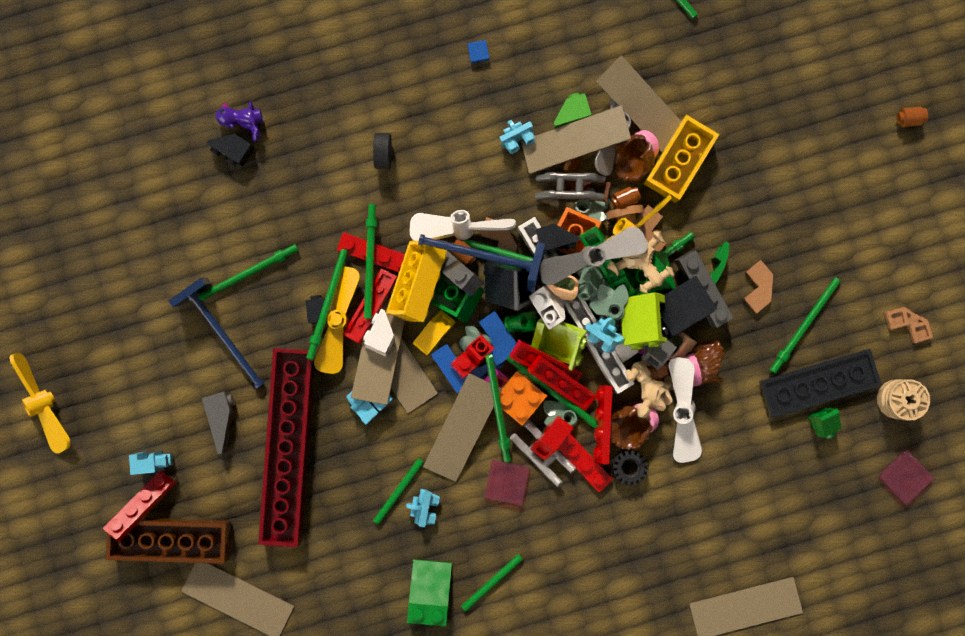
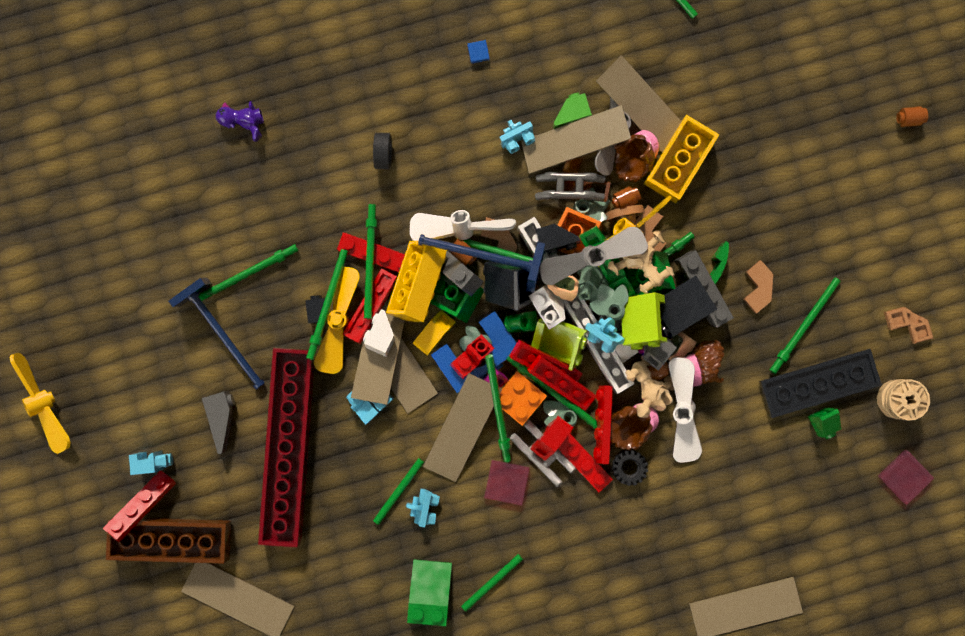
(233, 147): black slope -> none

